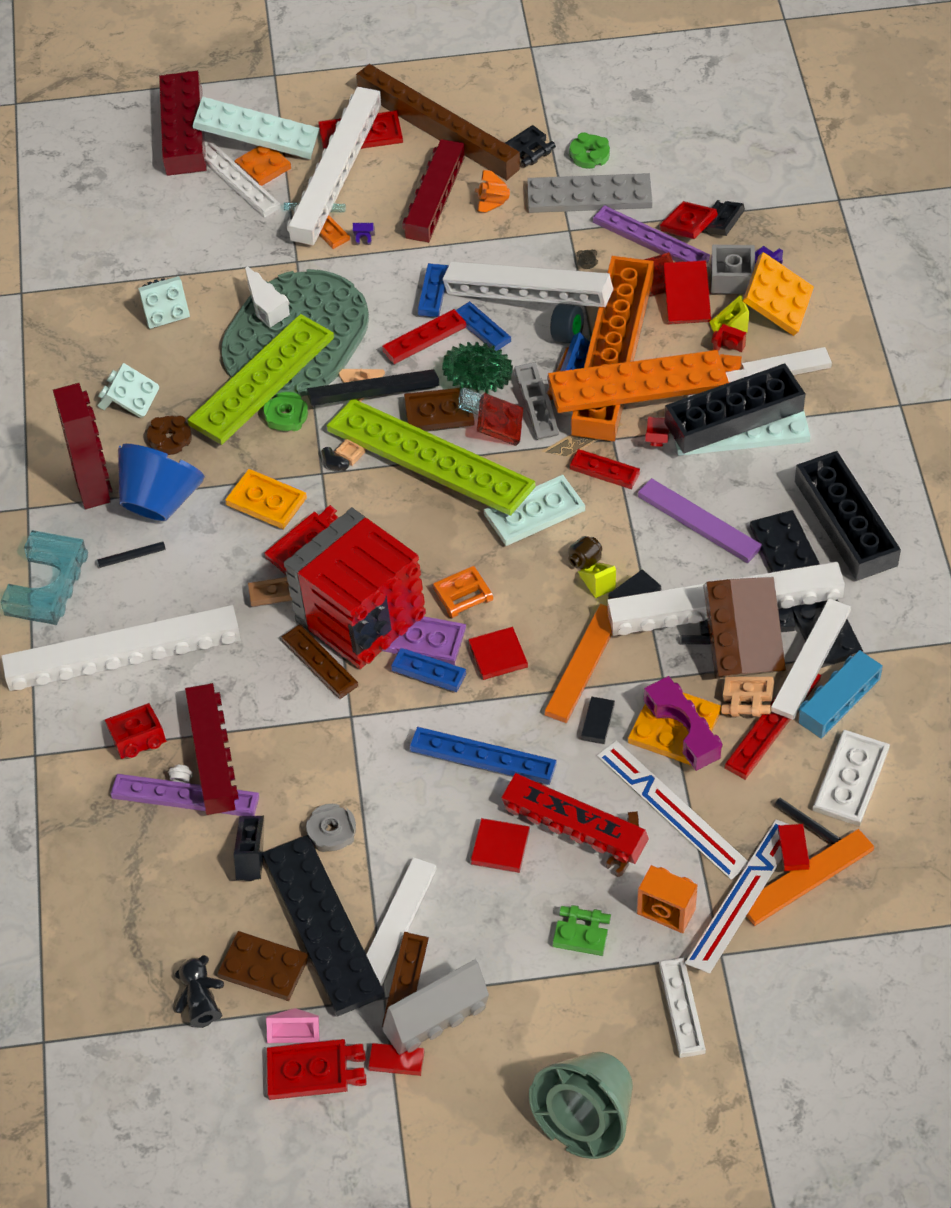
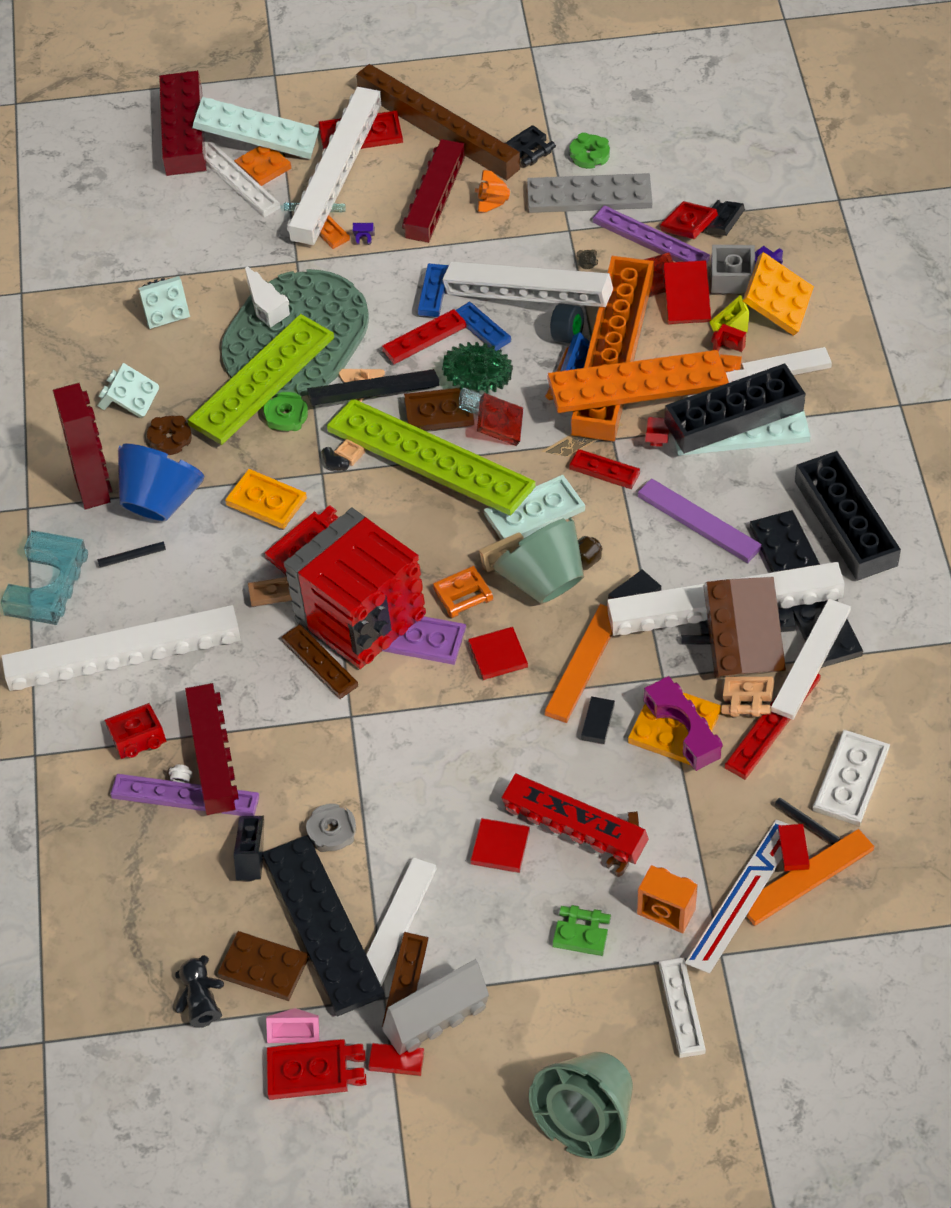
(429, 669): blue plate -> none
(483, 755): blue plate -> none
(493, 552): none -> tan plate
(536, 400): light grey slope -> none
(544, 562): none -> sand green cone
(599, 578): neon yellow slope -> none
(674, 810): white sticker -> none
(839, 693): dark azure brick -> none

